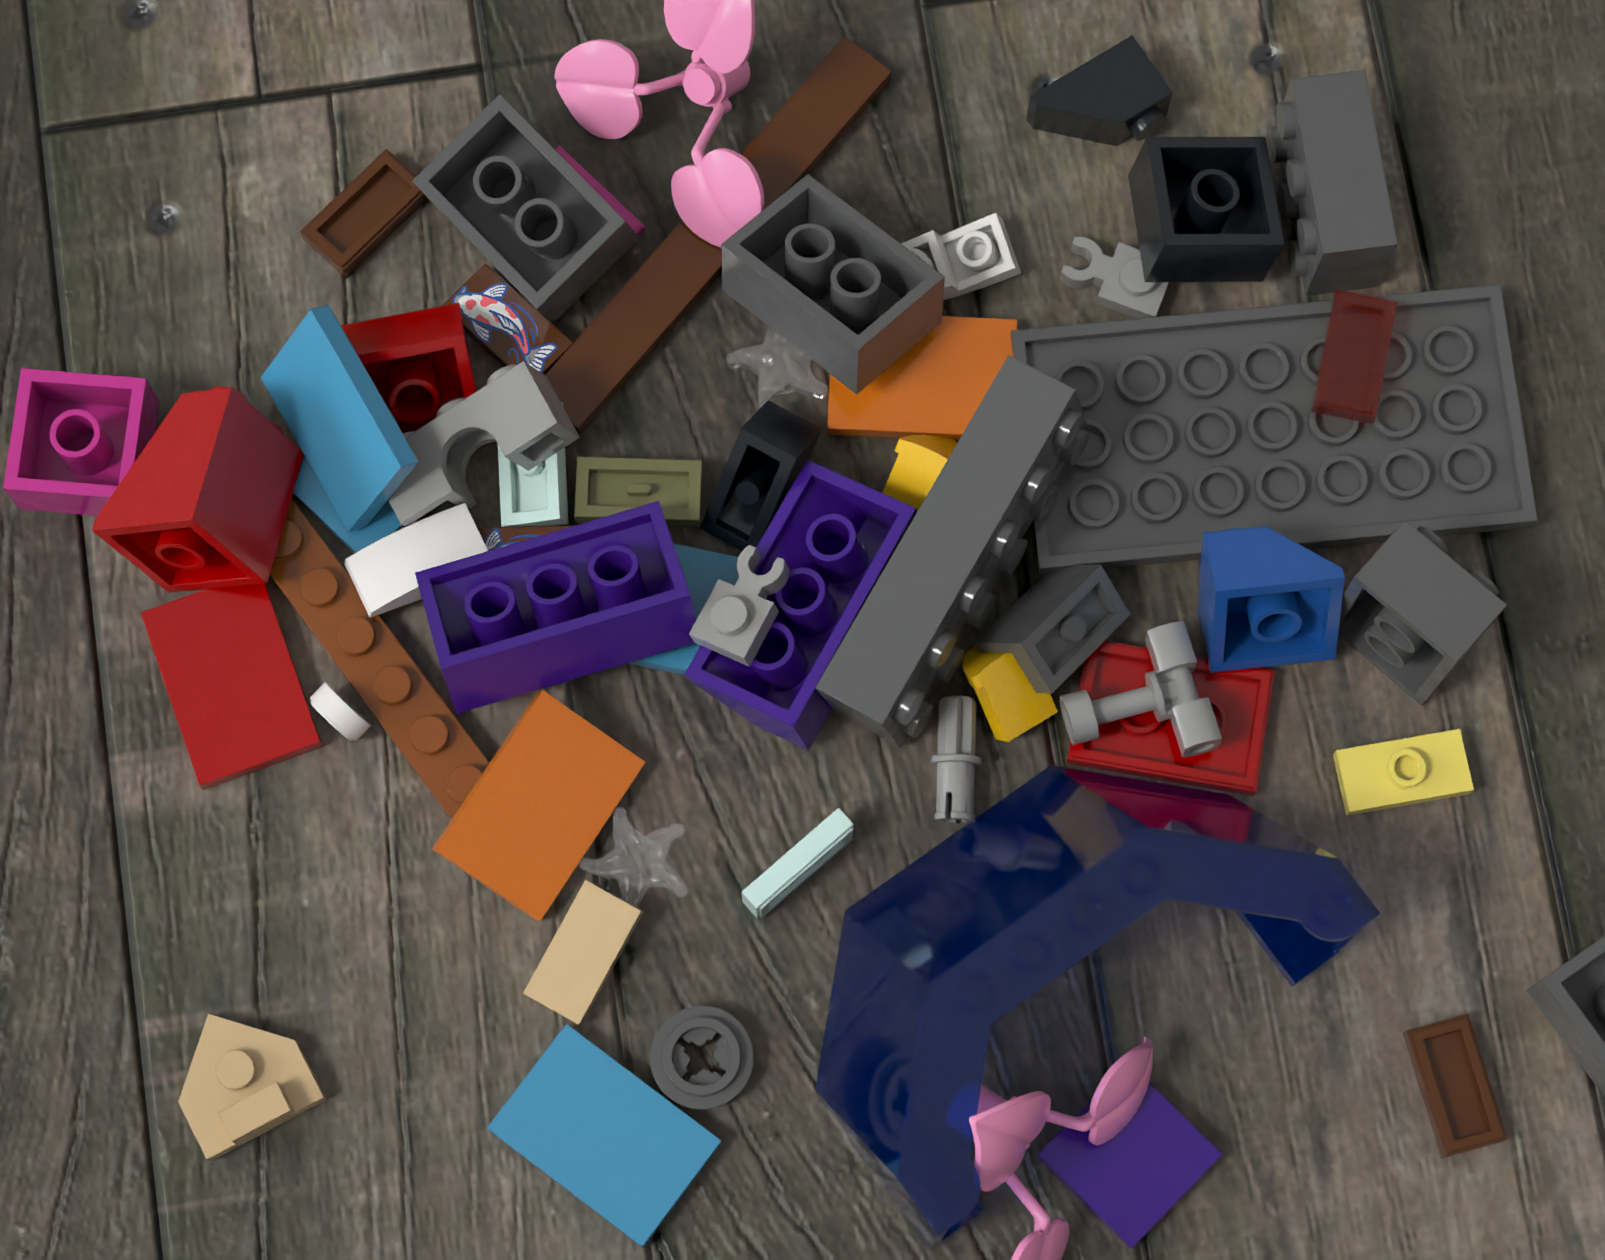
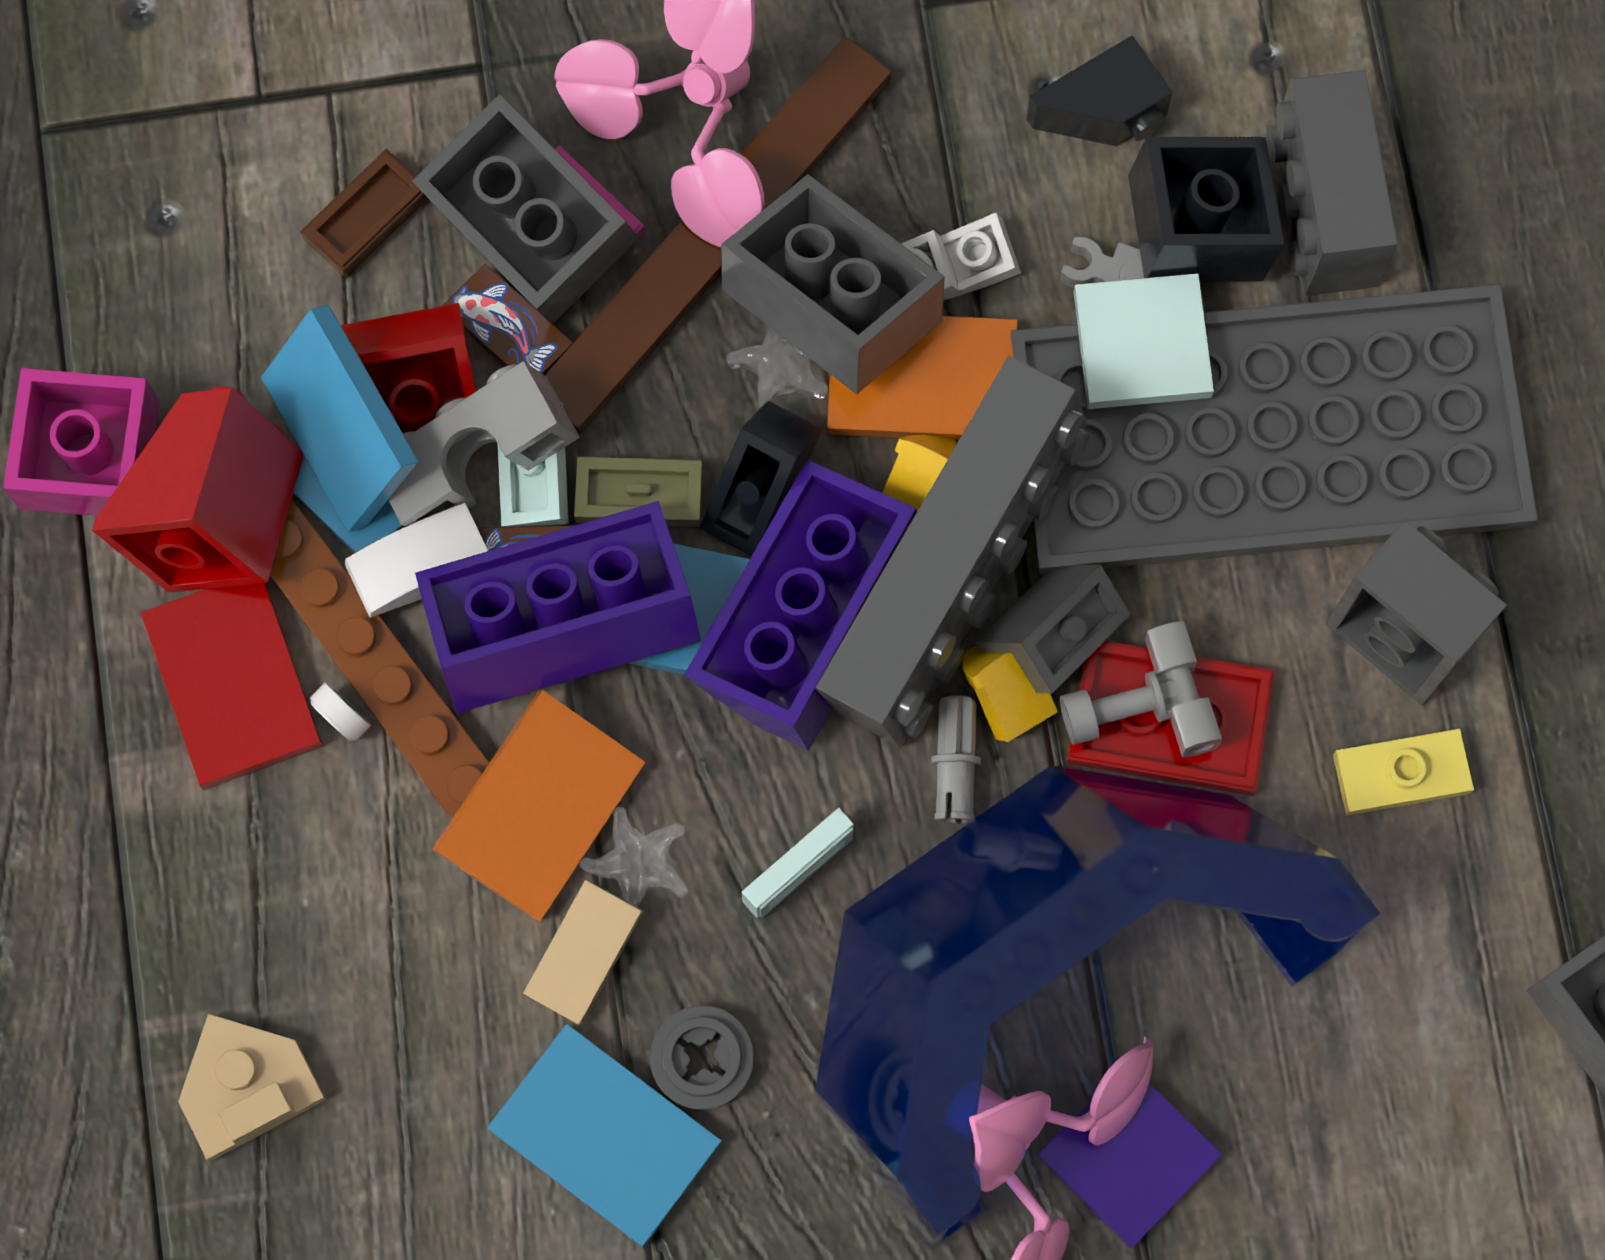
(739, 615): light grey plate -> none
(1143, 341): none -> light aqua tile
(1266, 600): blue slope -> none
(1354, 356): clear red tile -> none
(1455, 1086): reddish brown tile -> none

